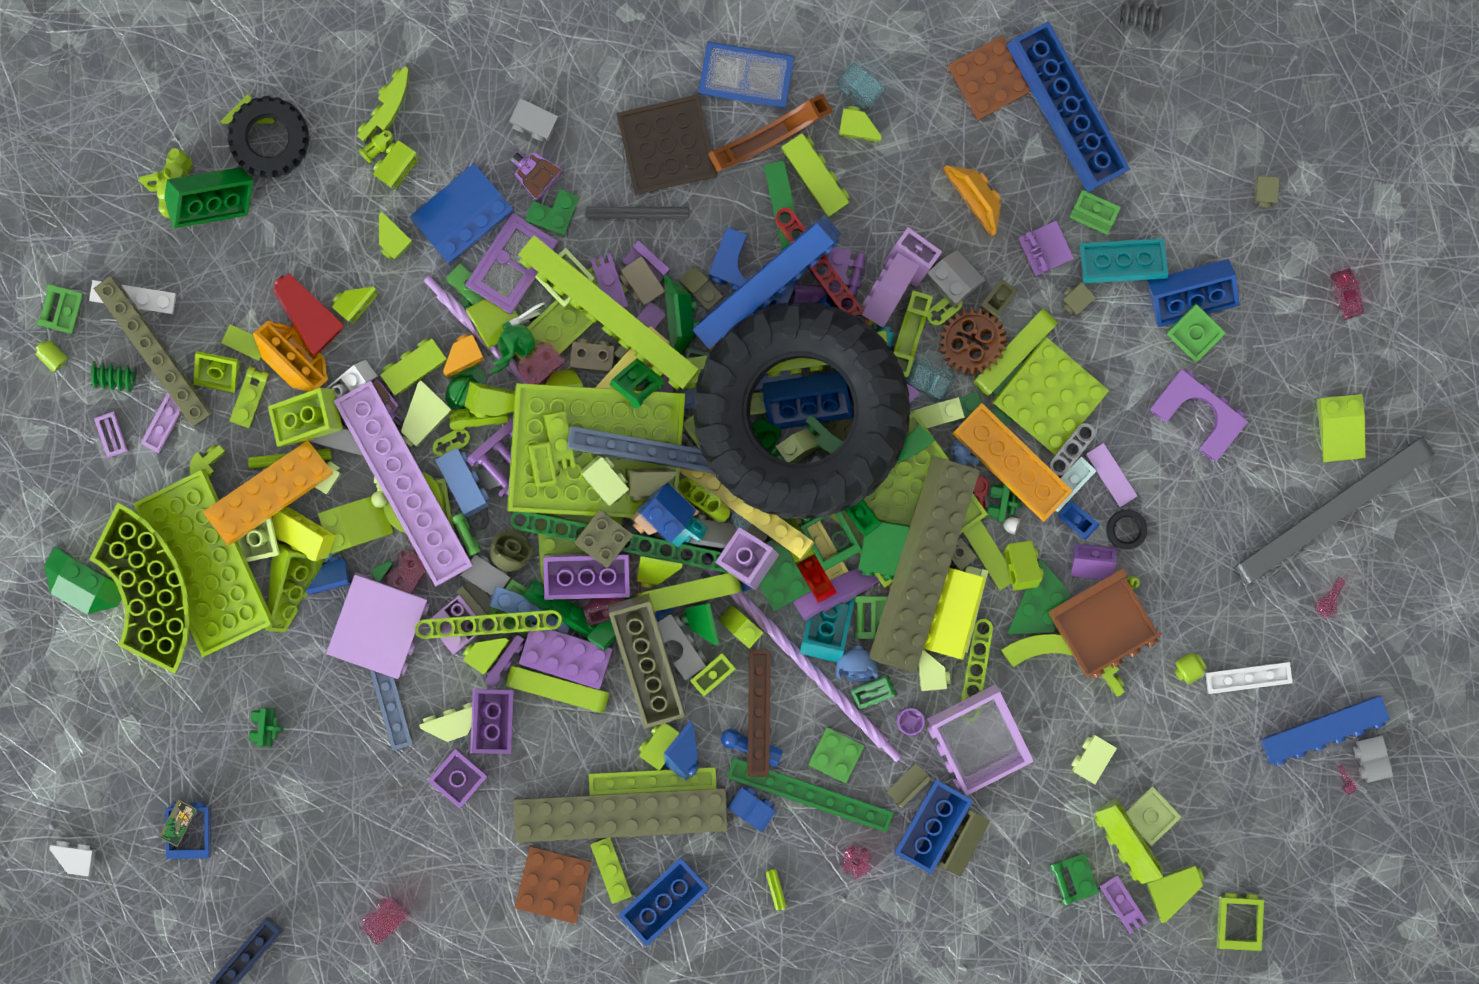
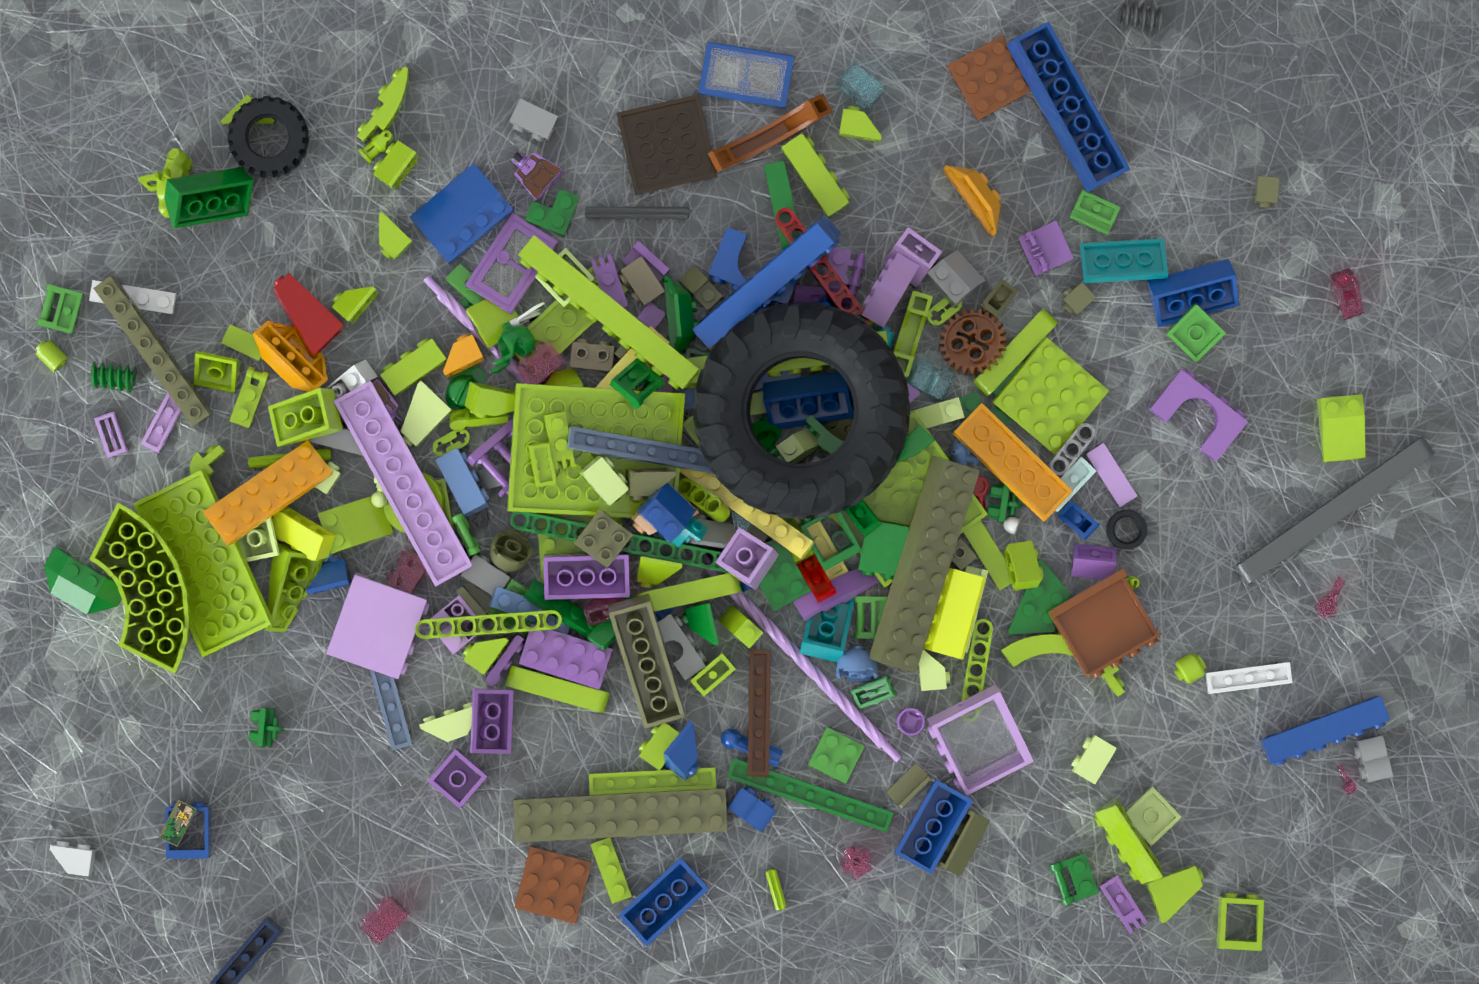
(381, 571): green slope -> none

